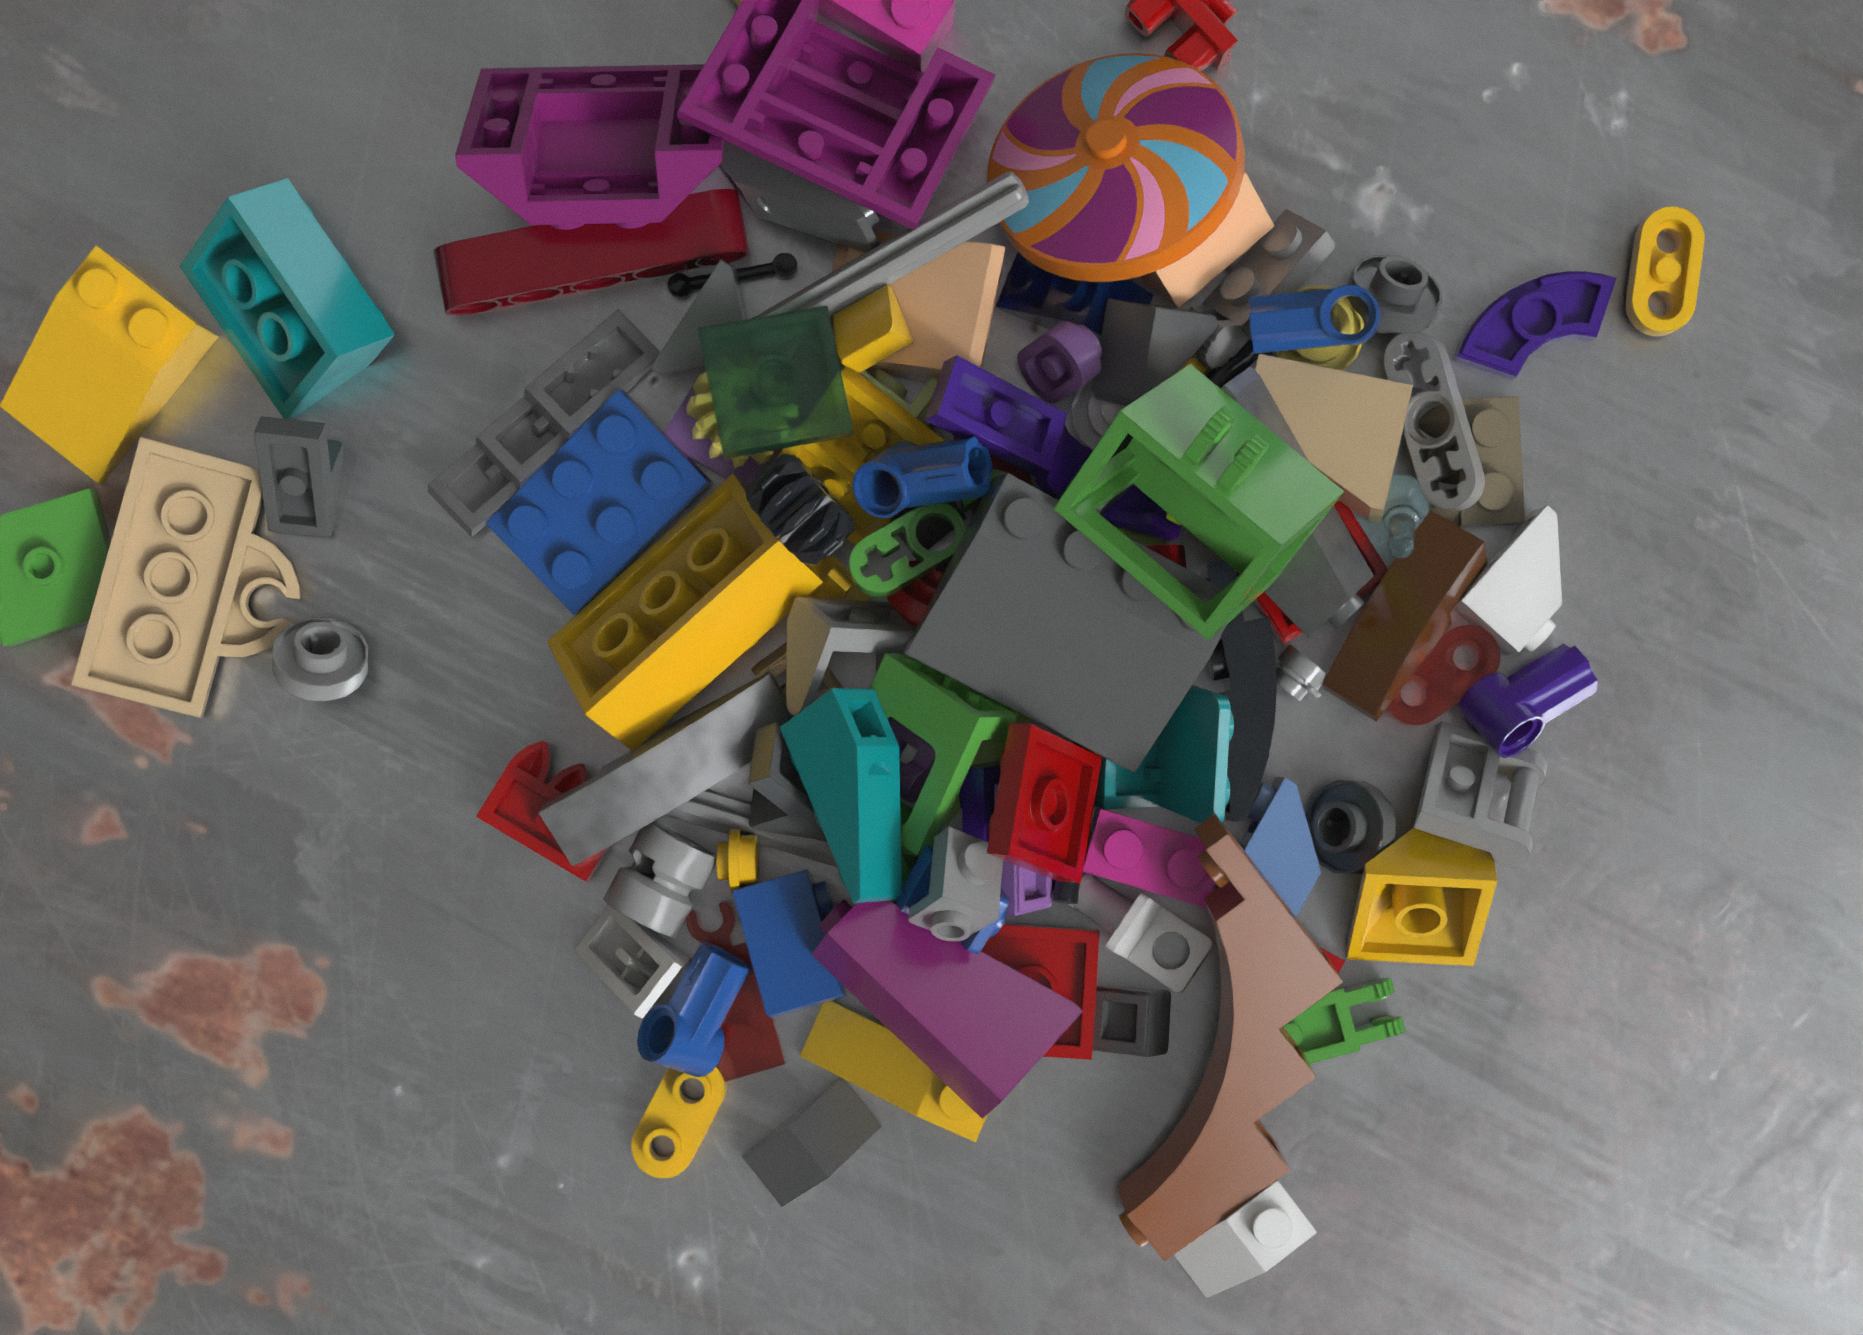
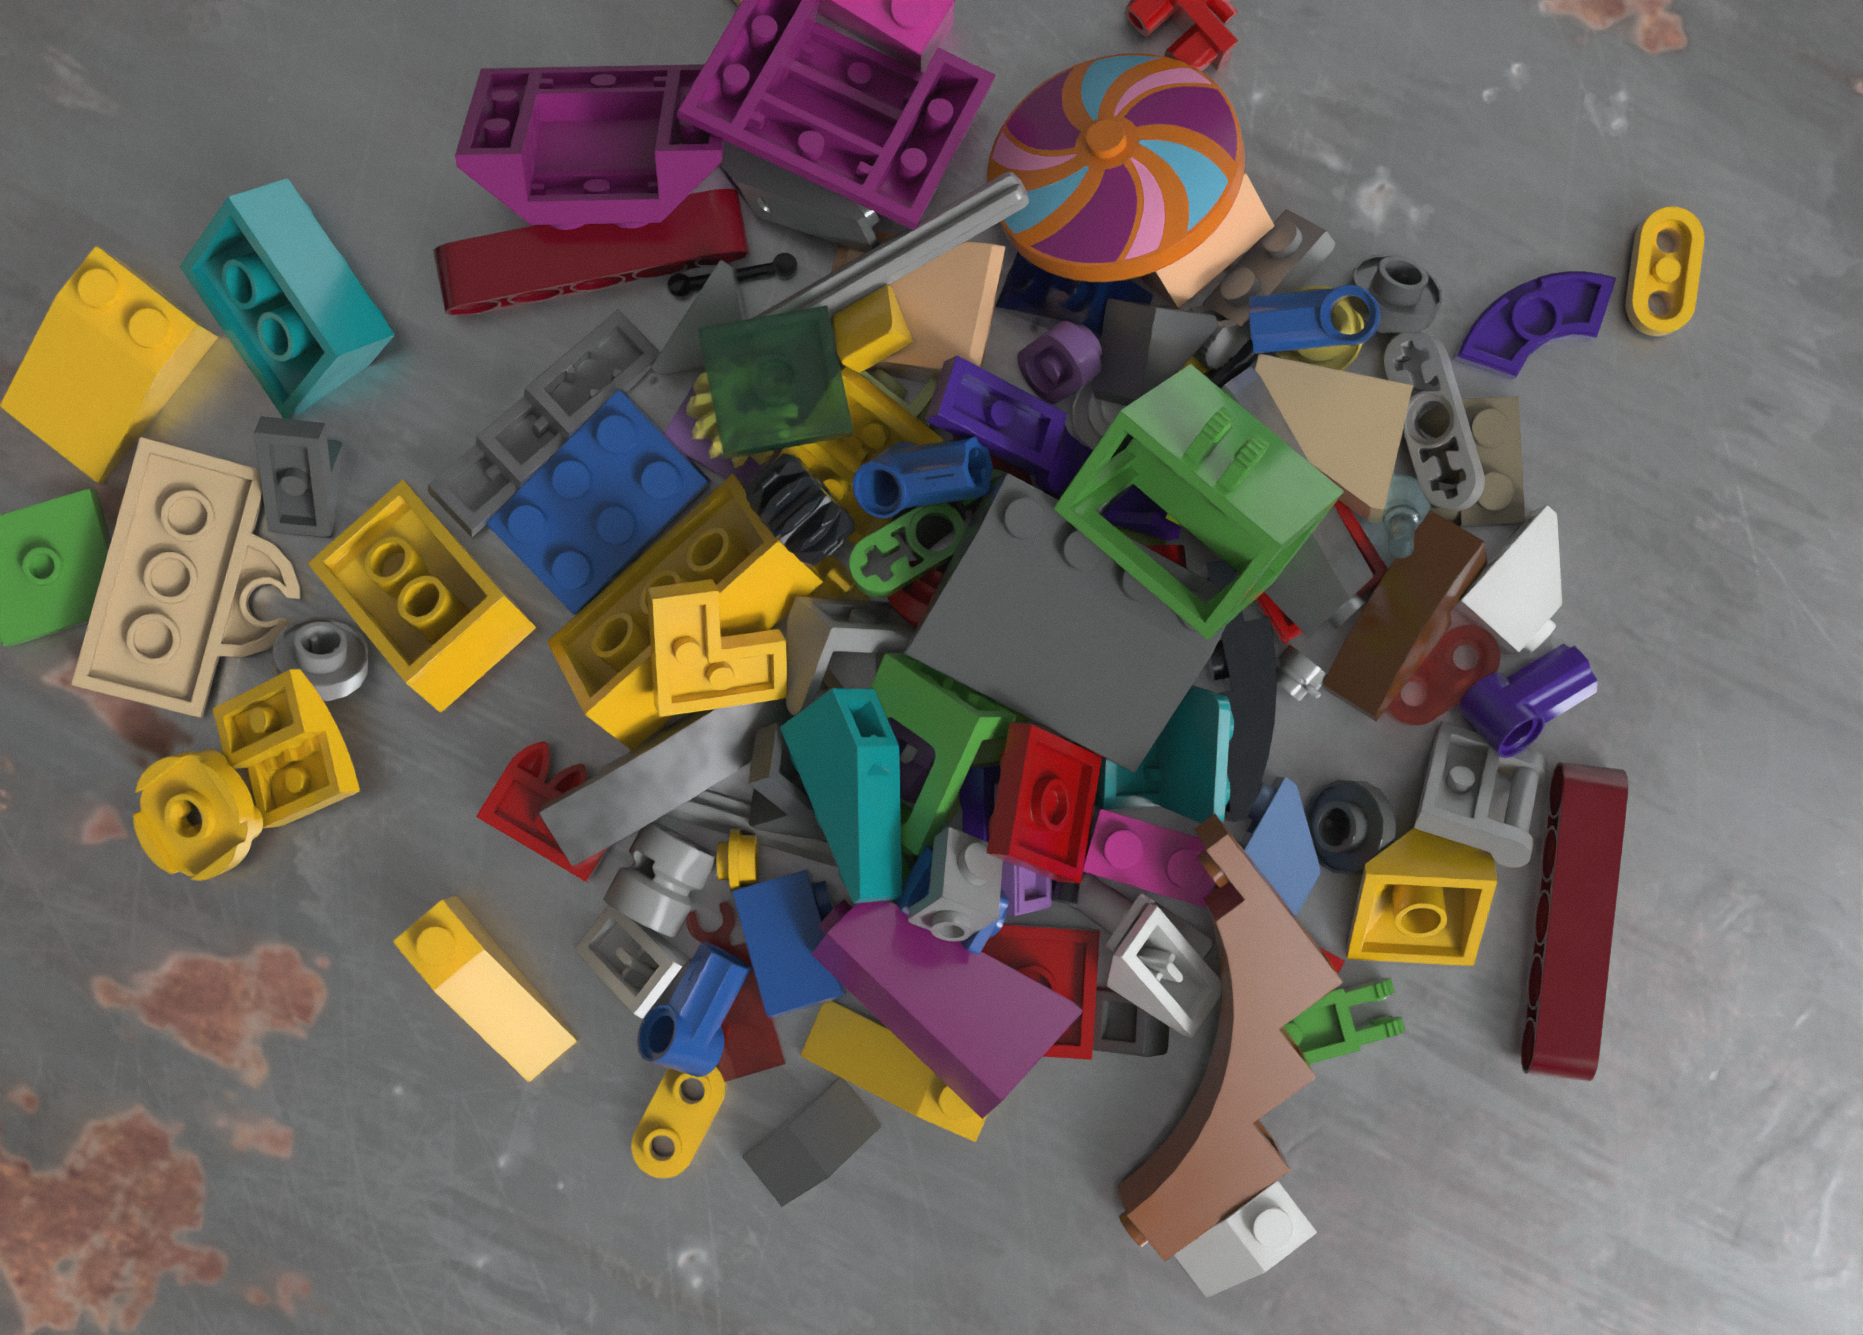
(225, 806): none -> yellow plate
(287, 746): none -> yellow slope
(421, 597): none -> yellow slope
(485, 987): none -> yellow slope
(697, 666): none -> yellow plate
(1164, 974): none -> white slope
(1574, 921): none -> dark red beam

